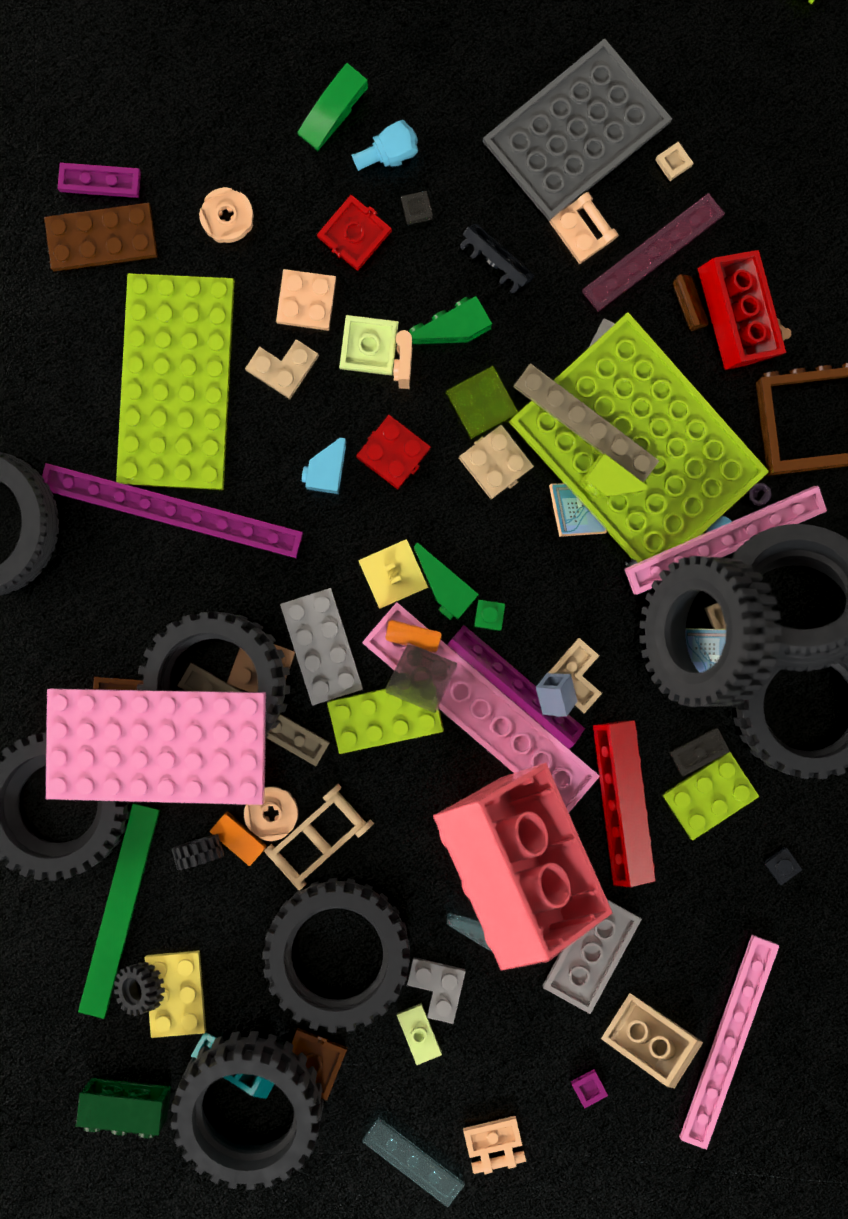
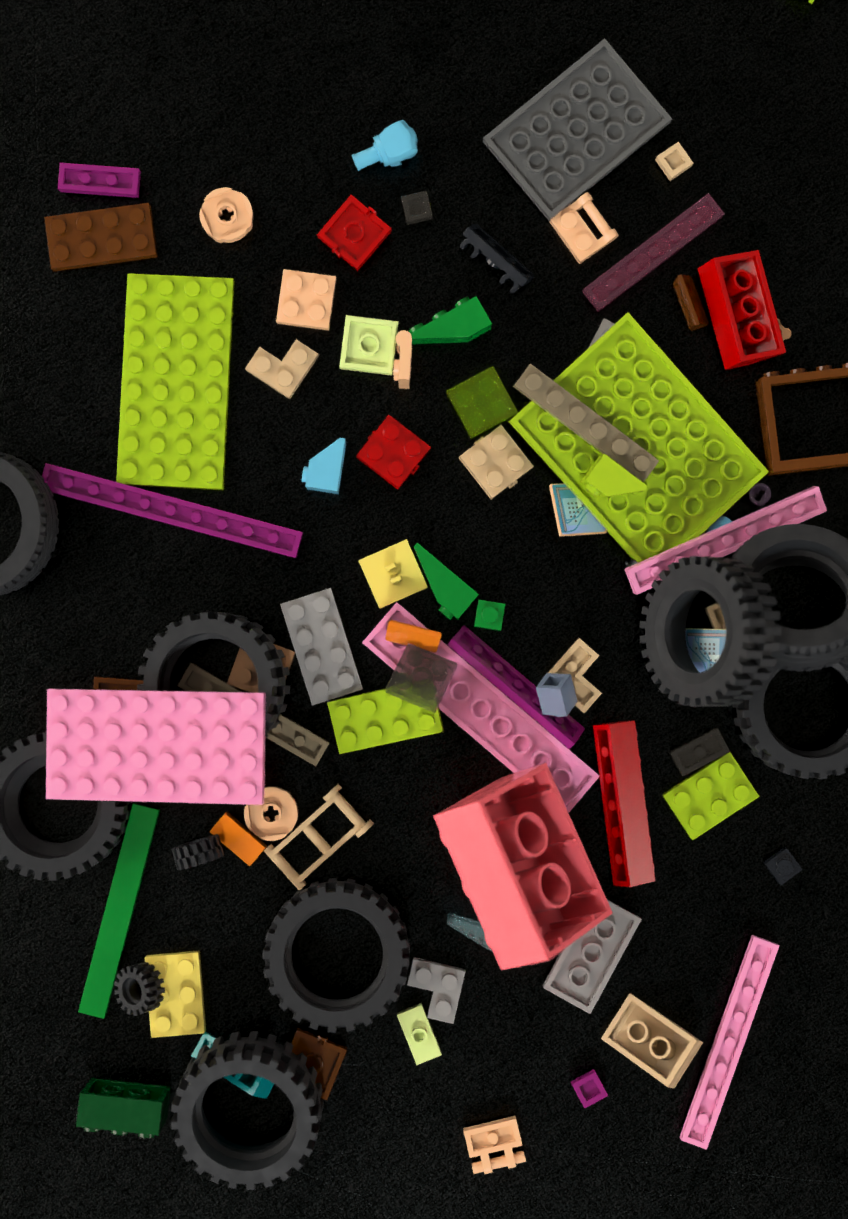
(333, 106): green slope -> none
(413, 1162): clear light blue tile -> none

